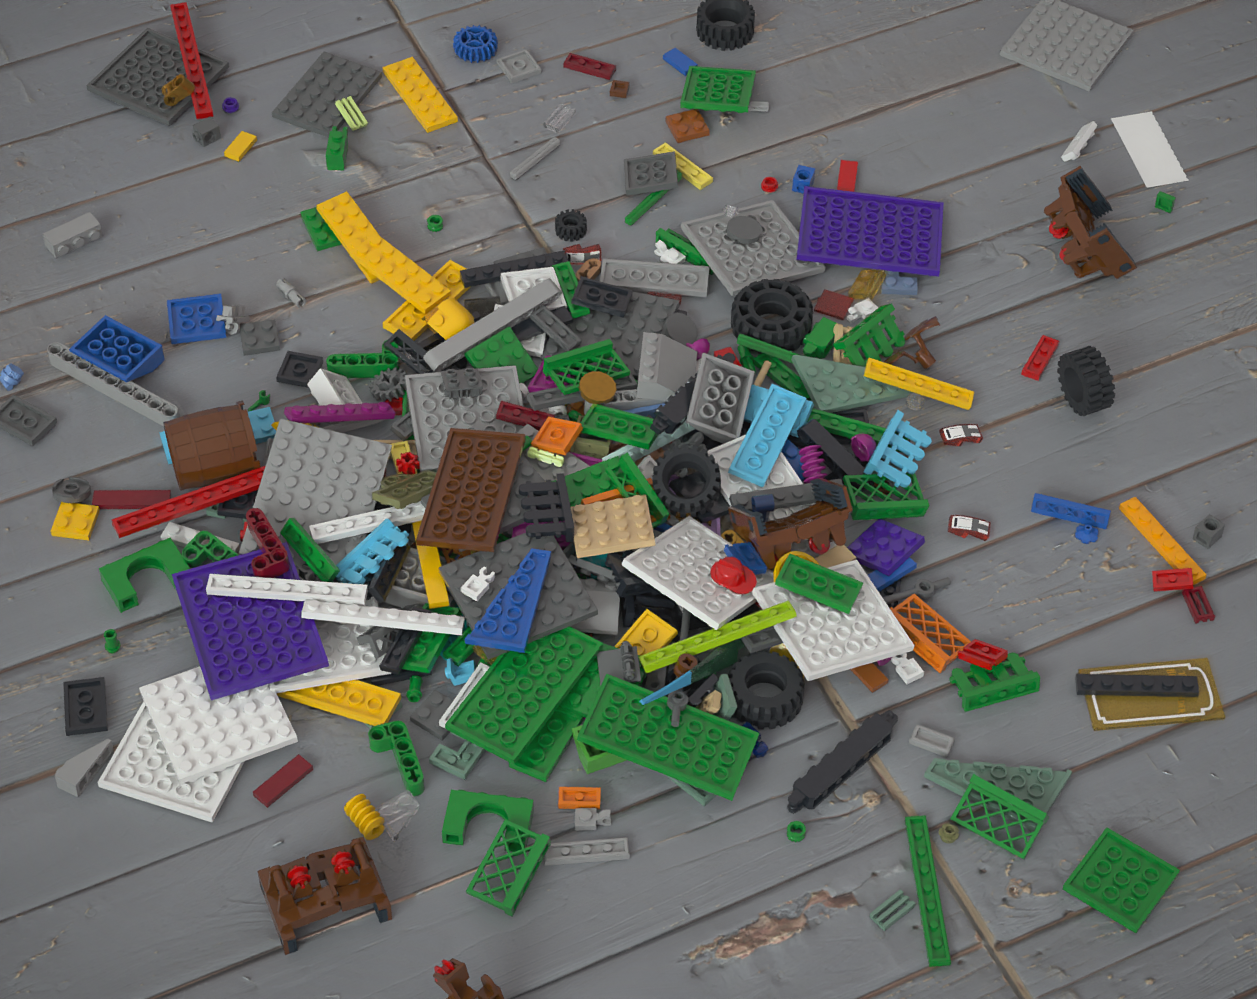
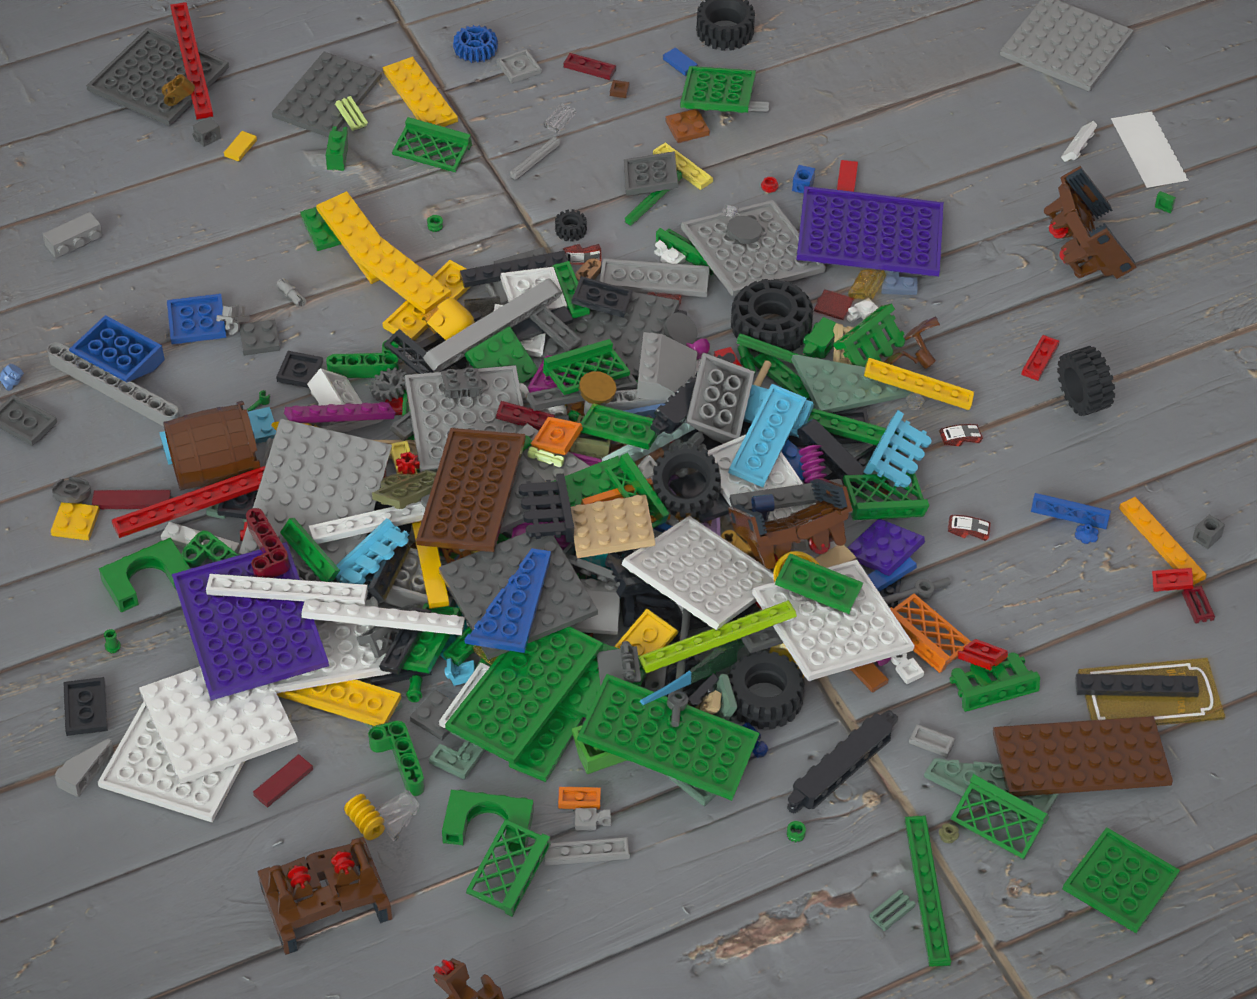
(230, 105): dark purple plate -> none
(437, 135): none -> green fence
(476, 586): white plate -> none
(684, 664): reddish brown wheel -> none
(733, 575): red piece -> none
(747, 555): blue plate -> none
(863, 446): magenta hair -> none
(1082, 756): none -> reddish brown plate

